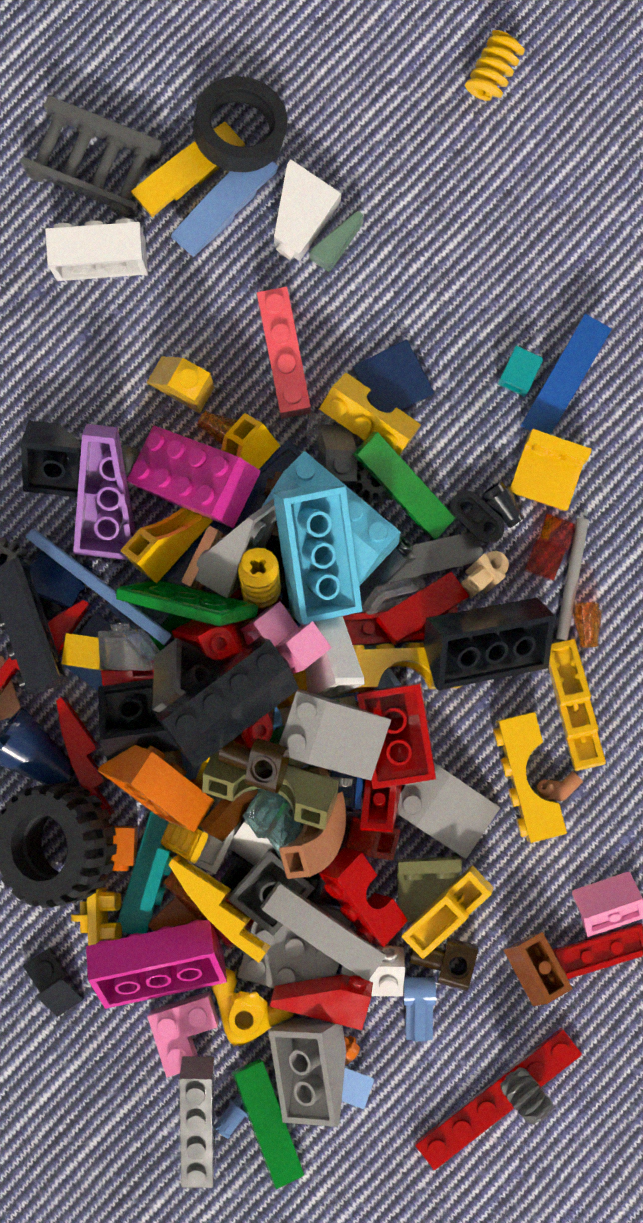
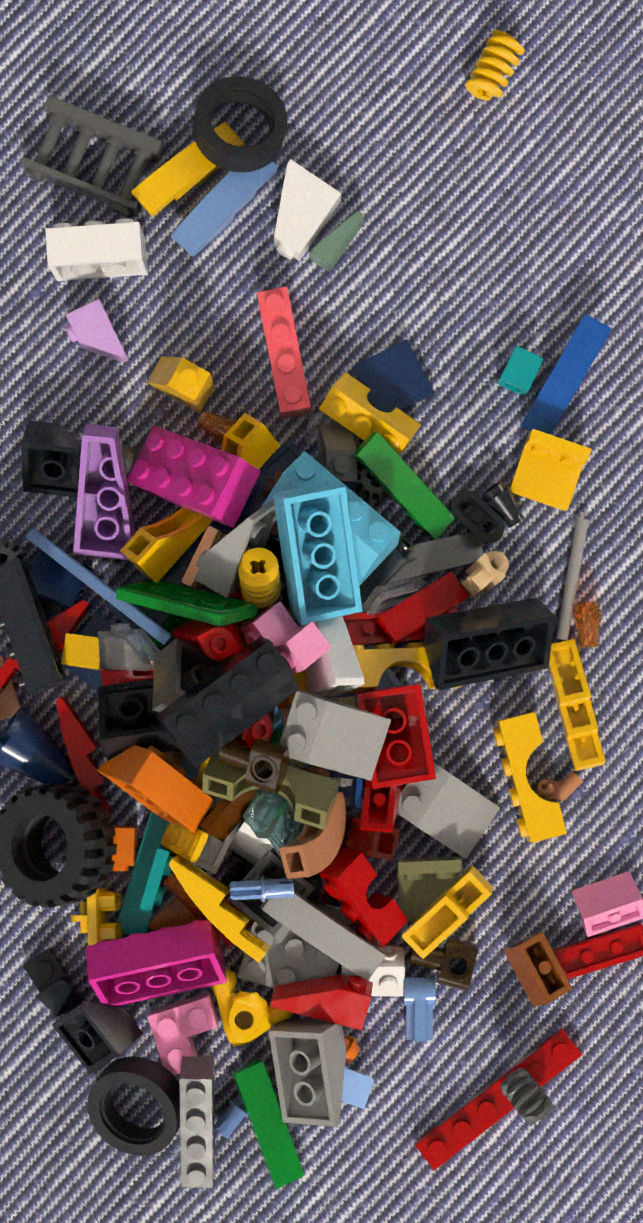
(94, 331): none -> lavender slope
(97, 1033): none -> black slope
(114, 1127): none -> black tyre
(262, 889): none -> medium blue axle
(550, 547): clear red slope -> none

